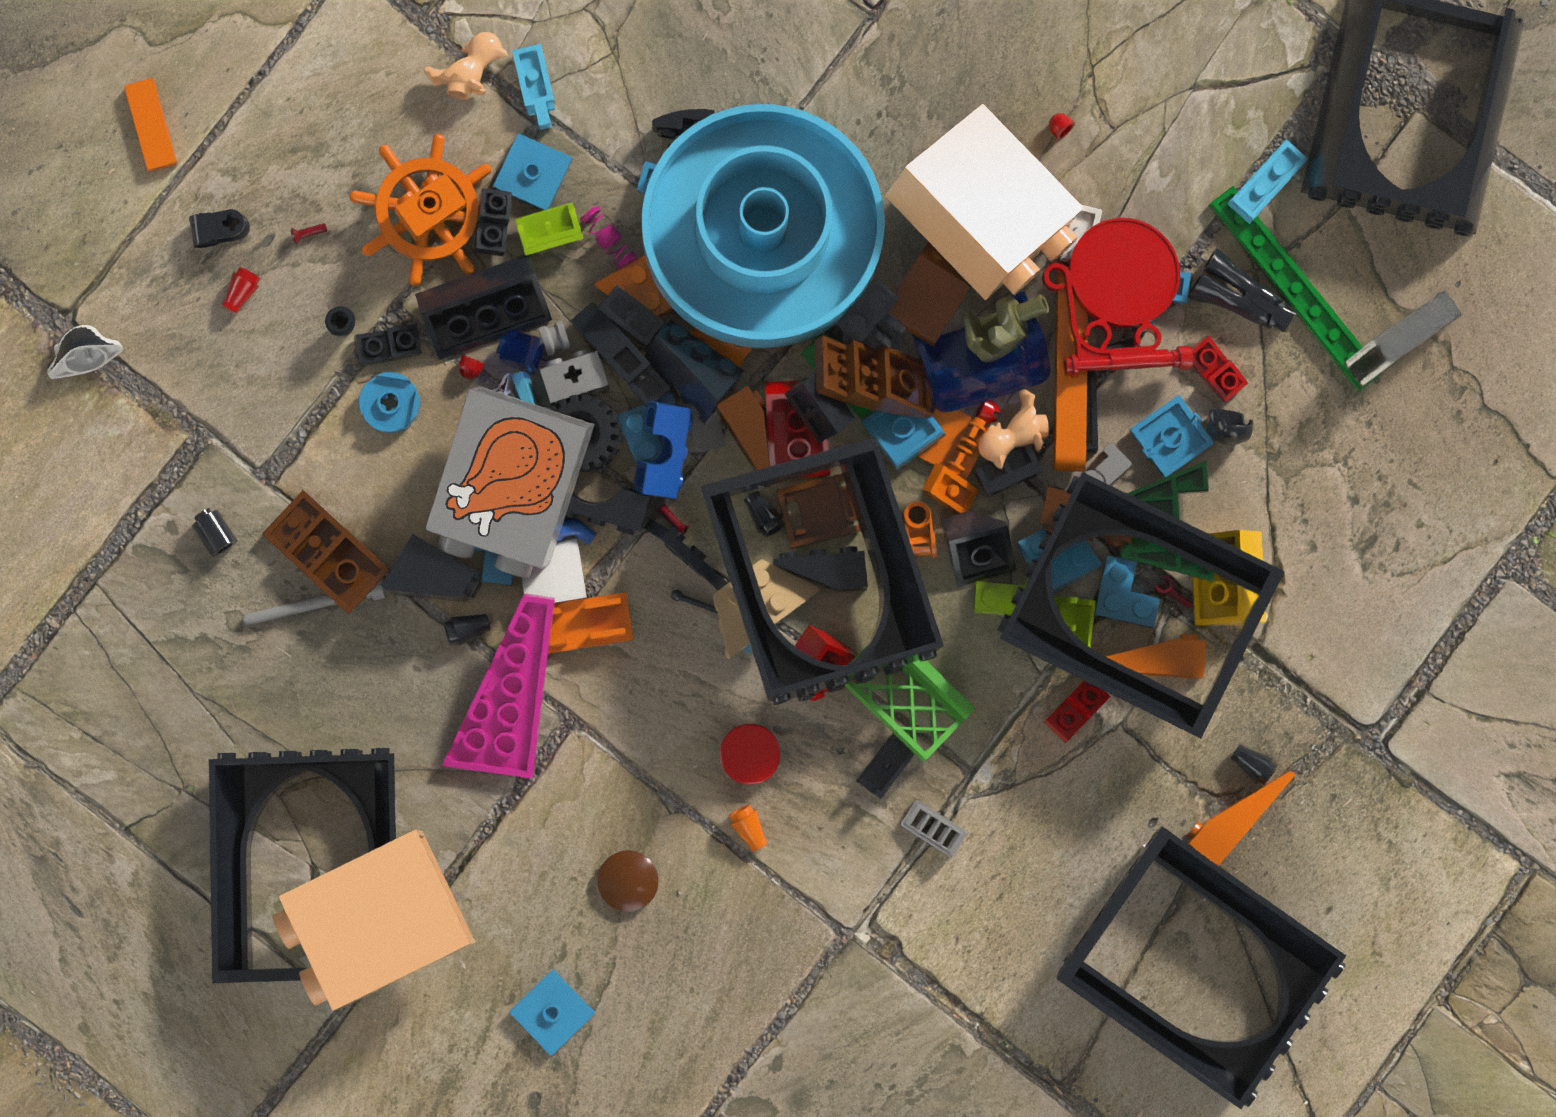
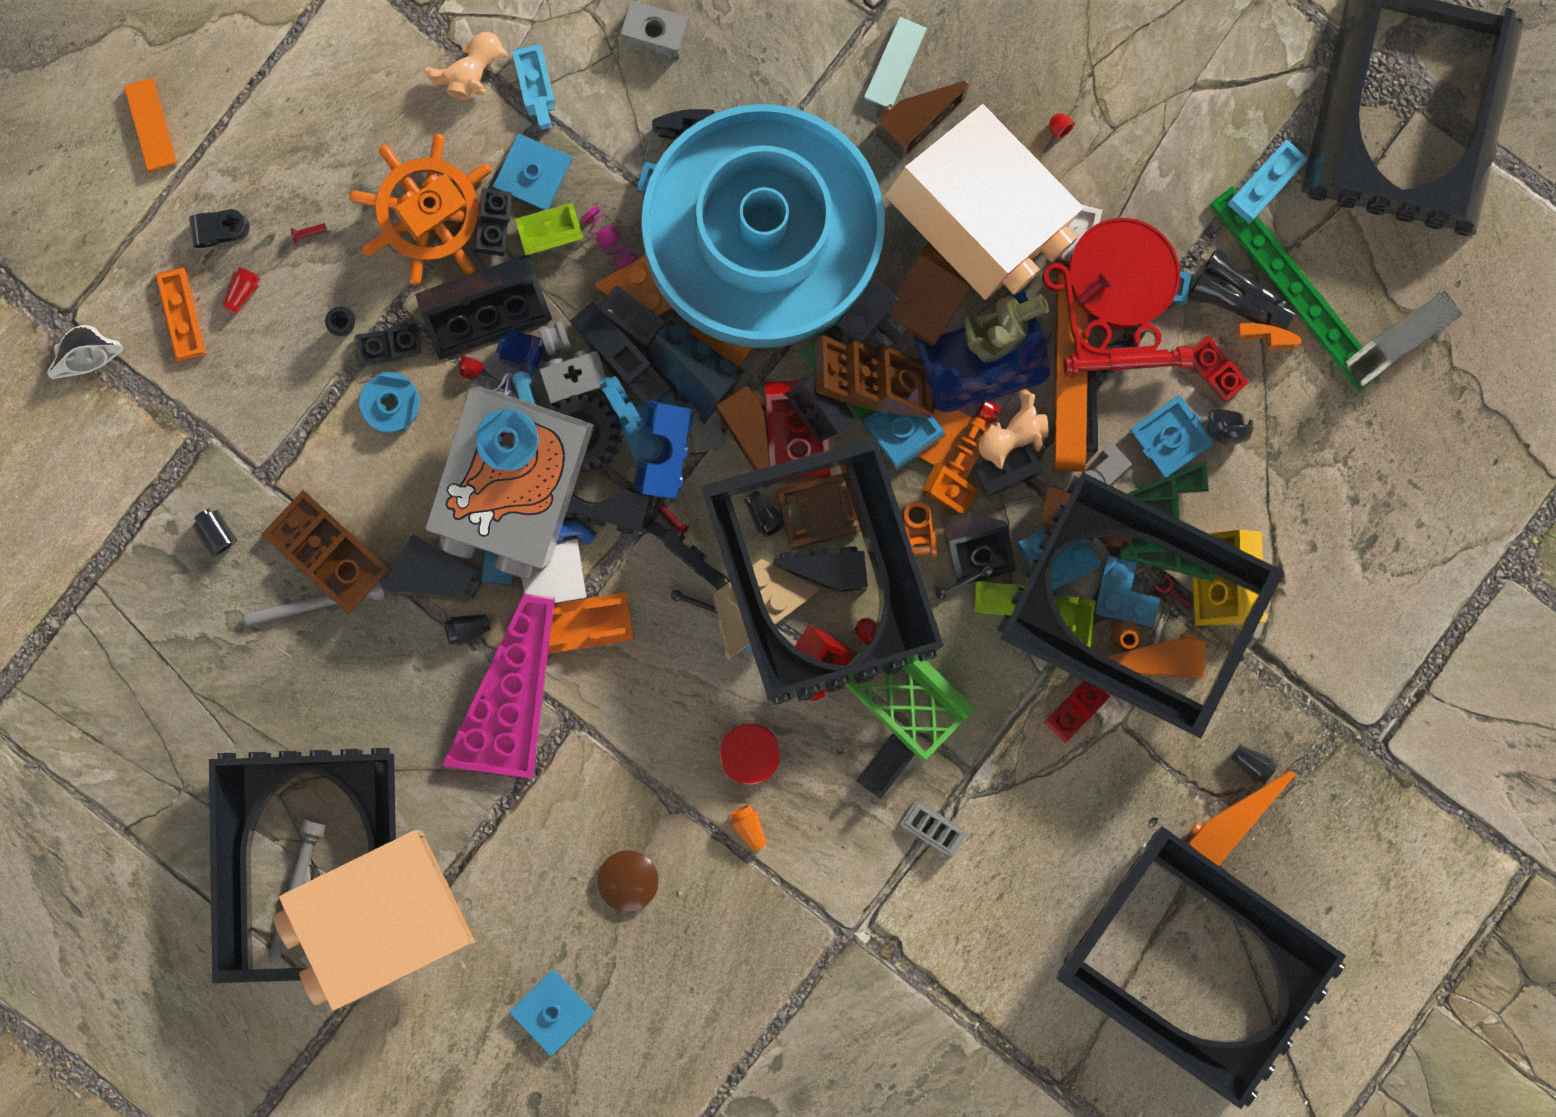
(180, 314): none -> orange tile
(311, 833): none -> light grey piece
(489, 439): none -> dark azure plate
(625, 412): none -> dark azure plate
(642, 17): none -> light grey brick
(865, 629): none -> red hinge
(895, 63): none -> light aqua tile
(915, 117): none -> reddish brown slope
(985, 570): none -> black hinge
(1096, 287): none -> dark red piece
(1124, 628): none -> orange cone
(1275, 337): none -> orange slope

